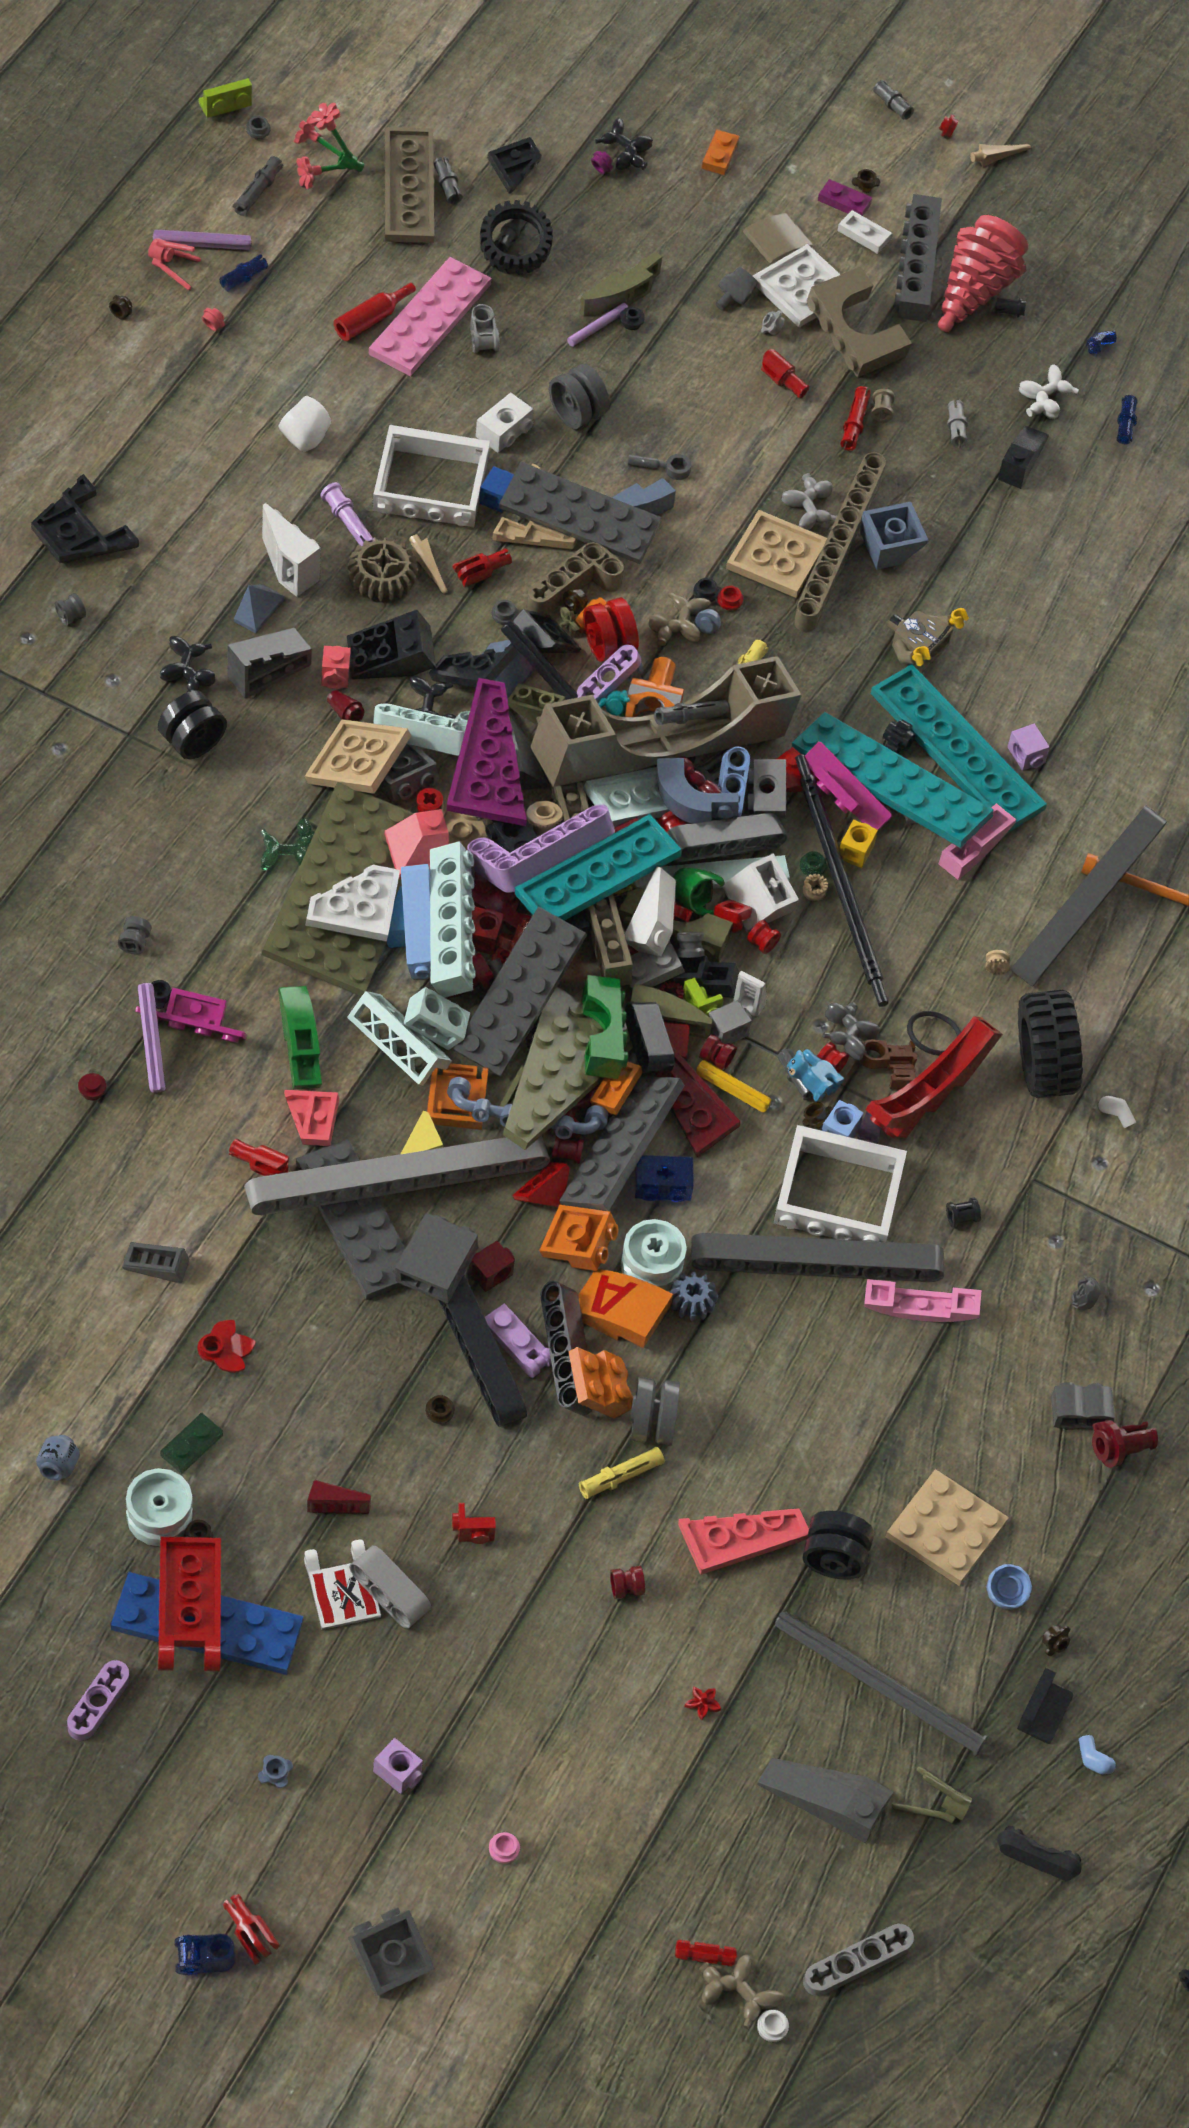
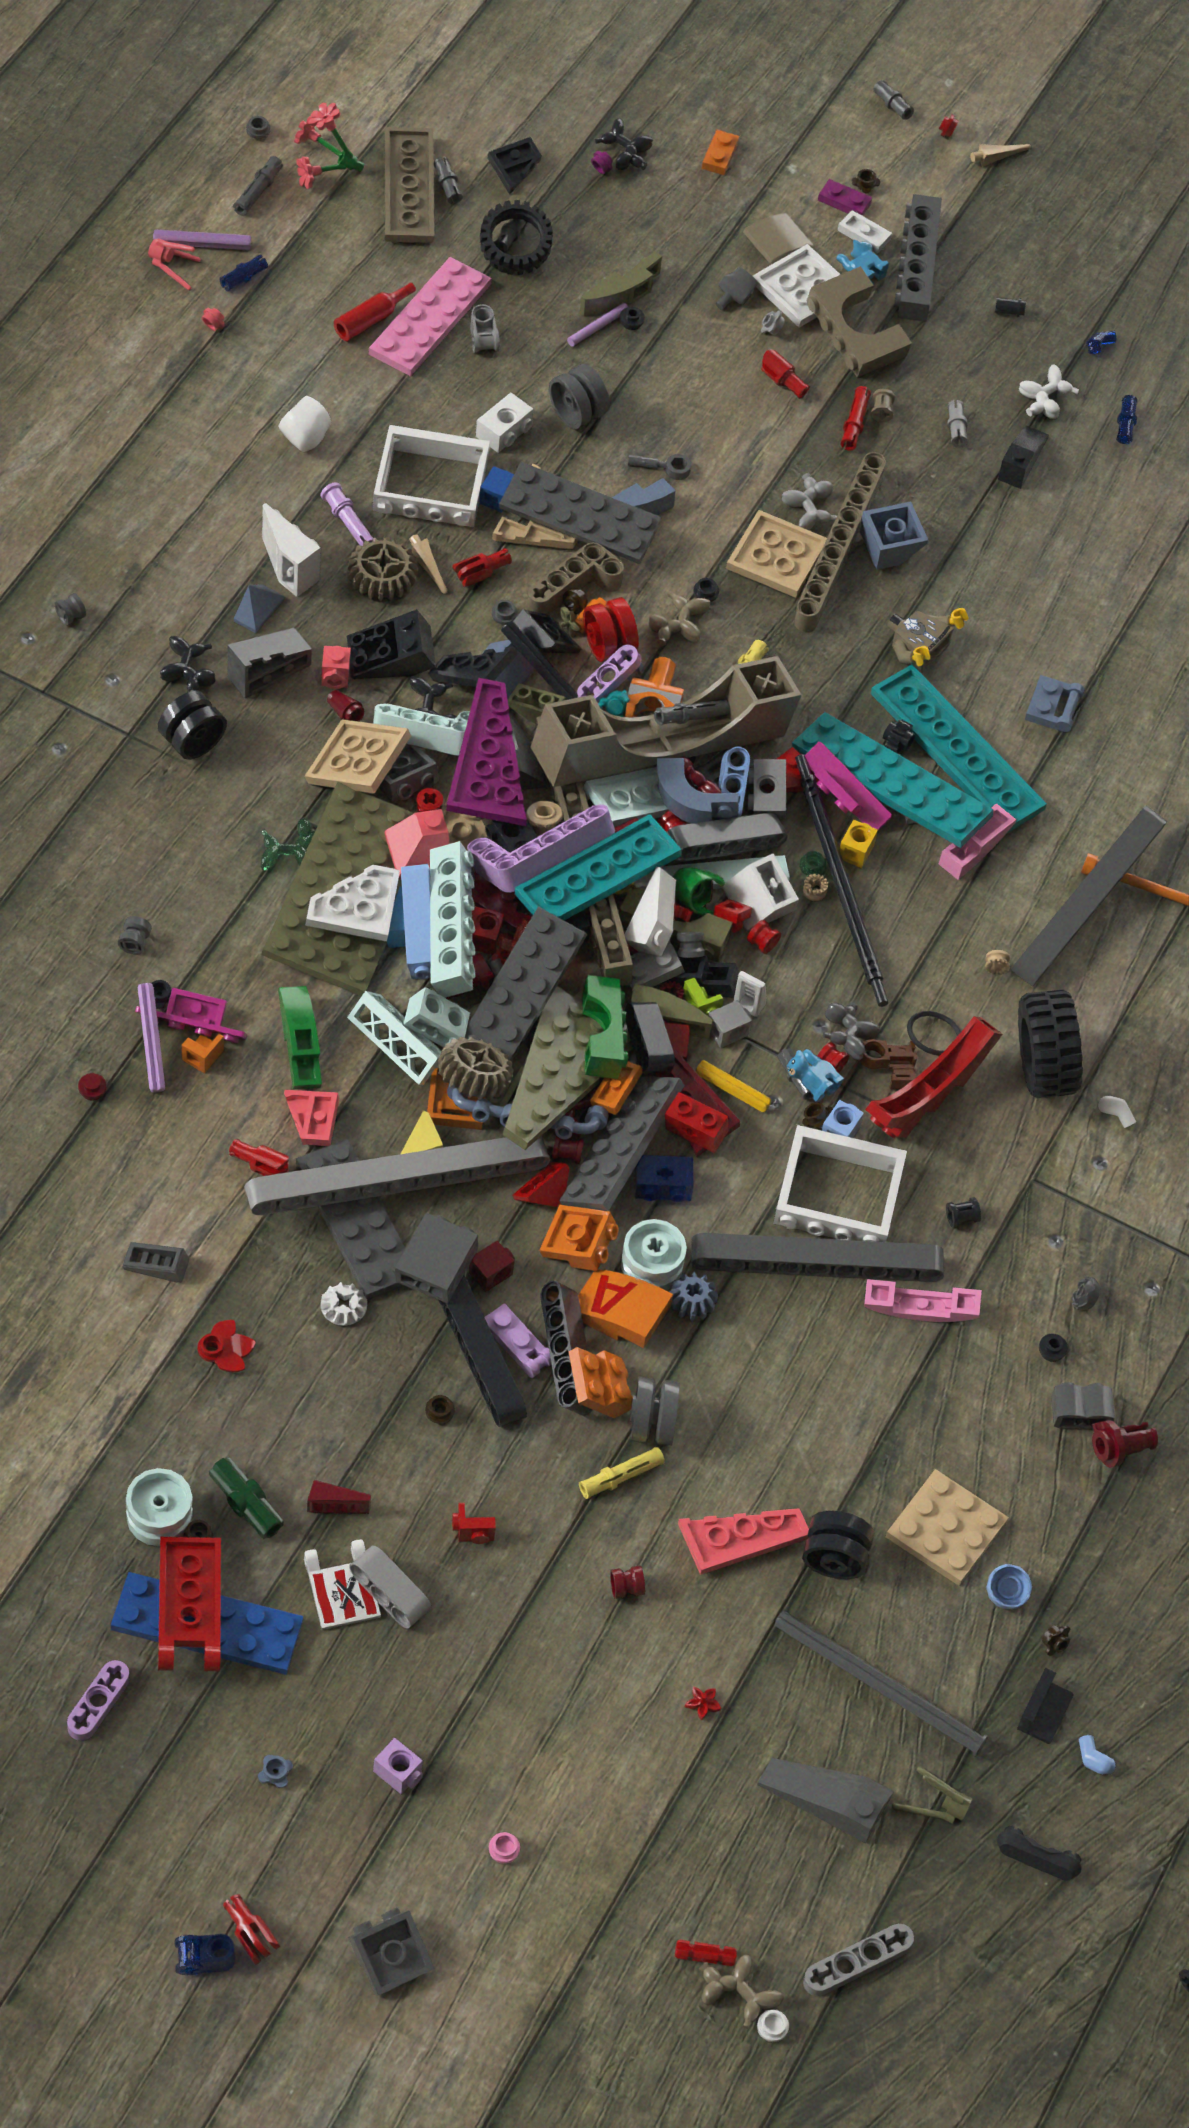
(57, 1457): sand blue head -> none
(71, 534): black wing -> none
(120, 306): dark brown plate -> none
(191, 1443): clear green plate -> none
(202, 1052): none -> orange panel
(226, 98): lime bracket -> none
(246, 1498): none -> dark green piece
(343, 1315): none -> white gear
(475, 1068): none -> dark tan gear
(696, 1122): none -> red brick
(708, 621): sand blue plate -> none
(718, 1052): dark red wheel -> none
(730, 598): red plate -> none
(864, 257): none -> dark azure animal
(868, 1130): clear purple slope -> none
(983, 265): coral plant -> none
(1028, 747): lavender brick -> none
(1046, 699): none -> sand blue plate
(1053, 1354): none -> black plate

